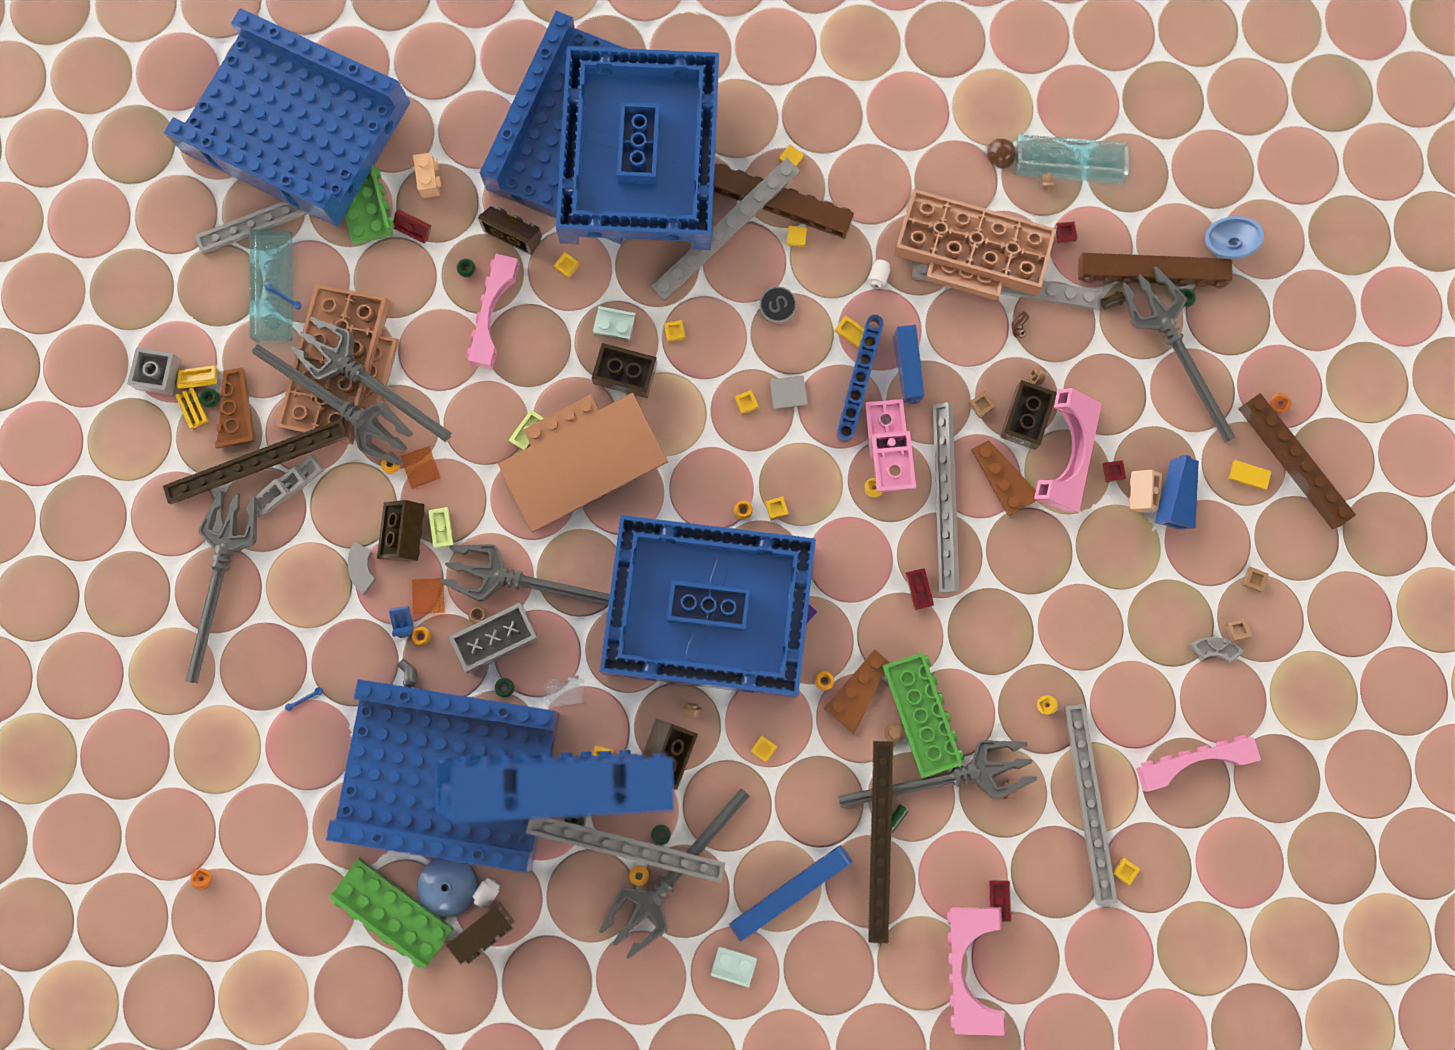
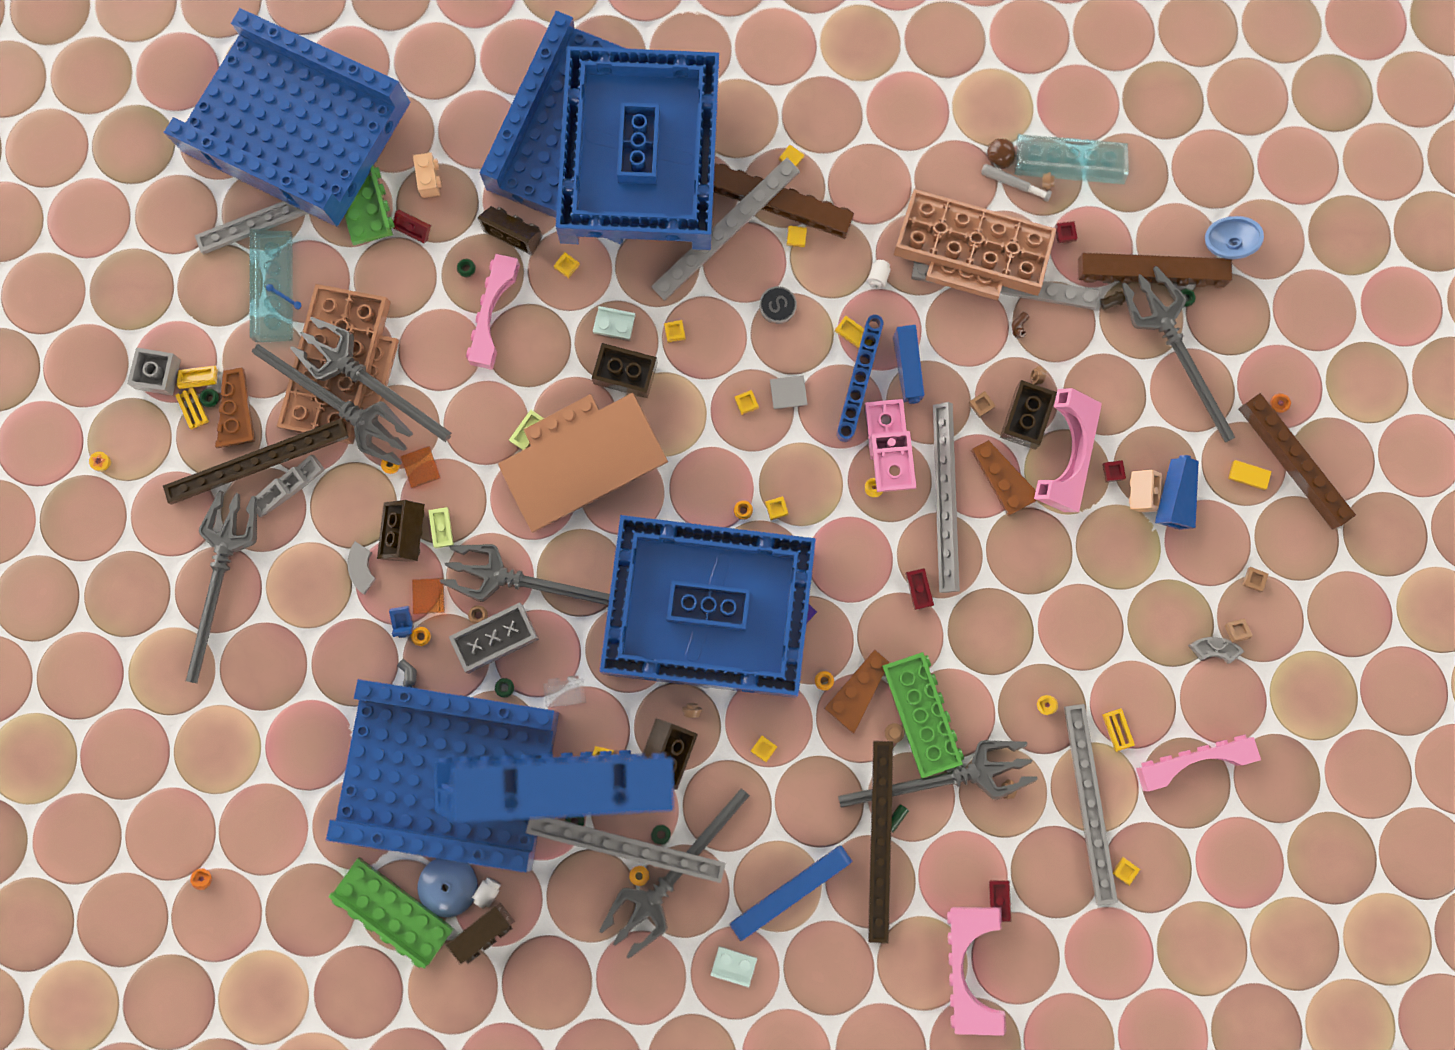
(99, 461): none -> yellow tile
(318, 691): blue hinge -> none
(1003, 177): none -> light grey piece
(1111, 732): none -> yellow tile

